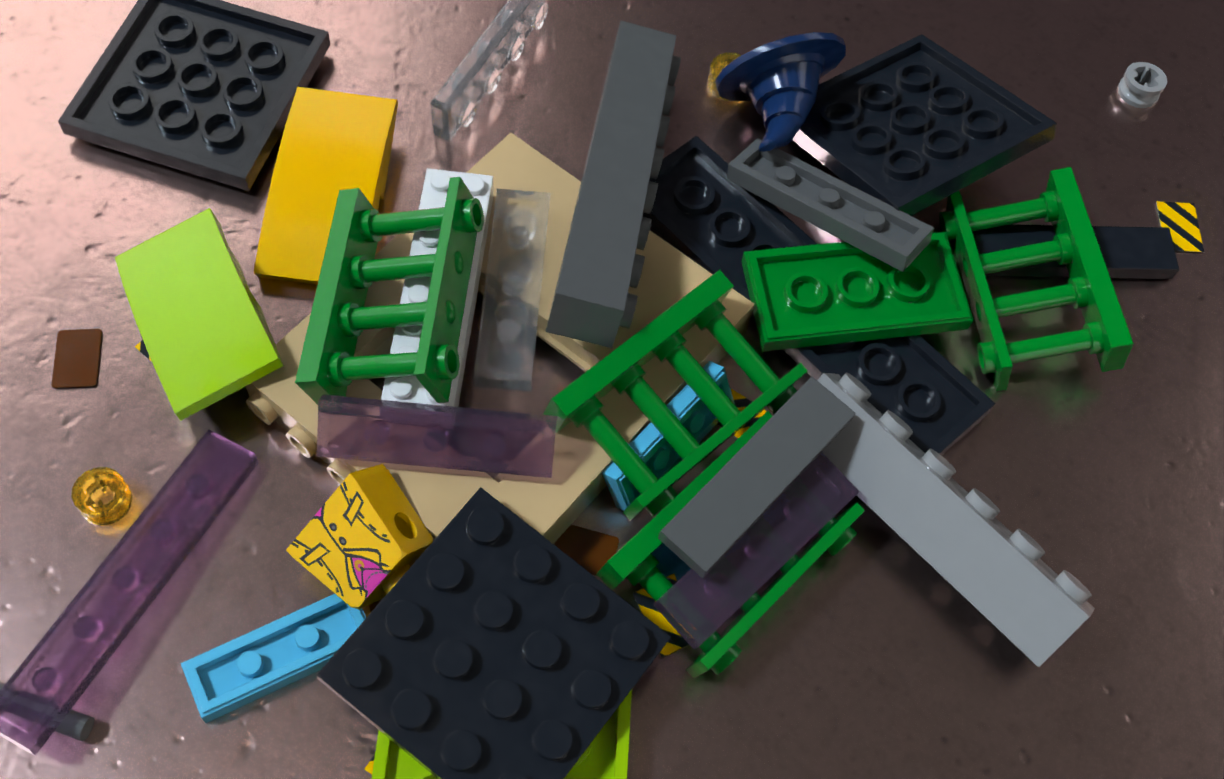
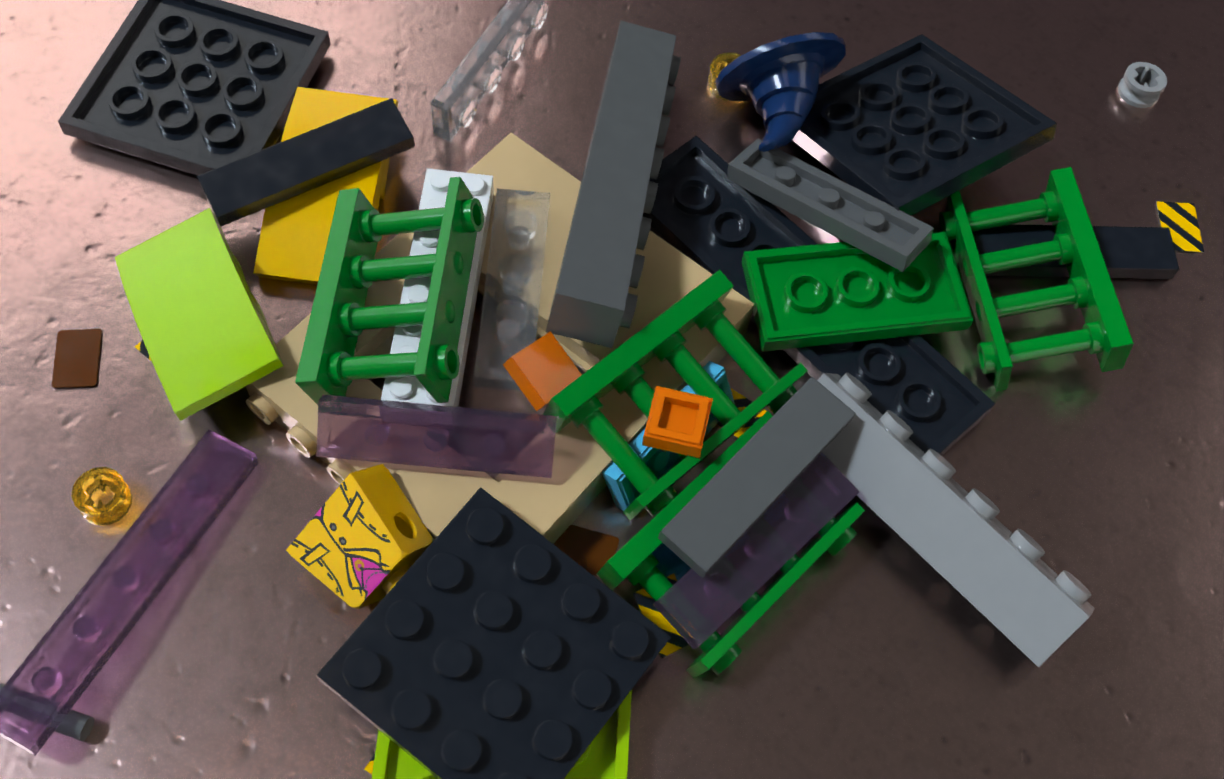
(269, 656): medium azure tile -> none
(306, 161): none -> black tile
(542, 370): none -> orange tile
(677, 421): none -> orange tile

